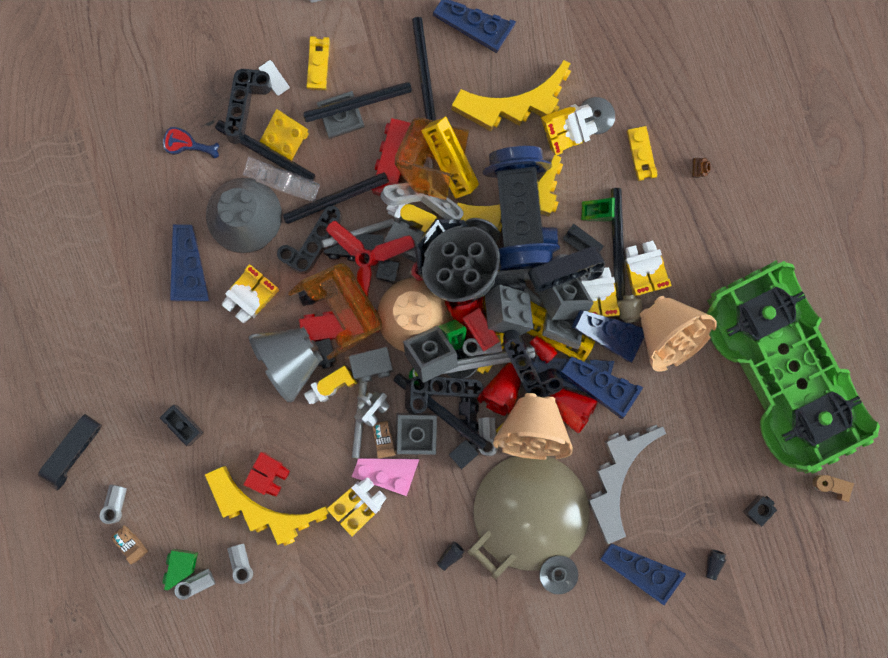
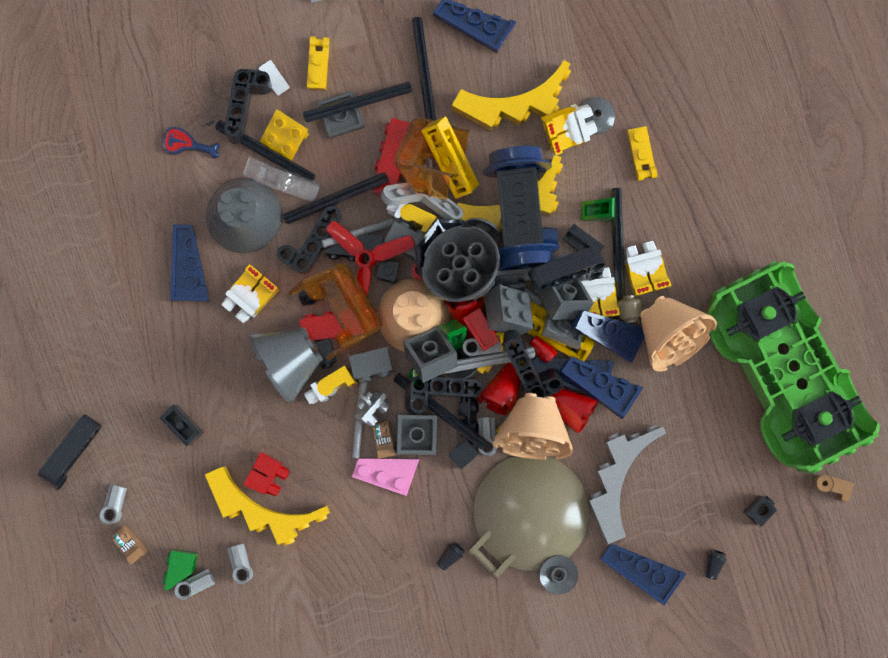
(363, 503): yellow hips -> none
(701, 167): reddish brown plate -> none

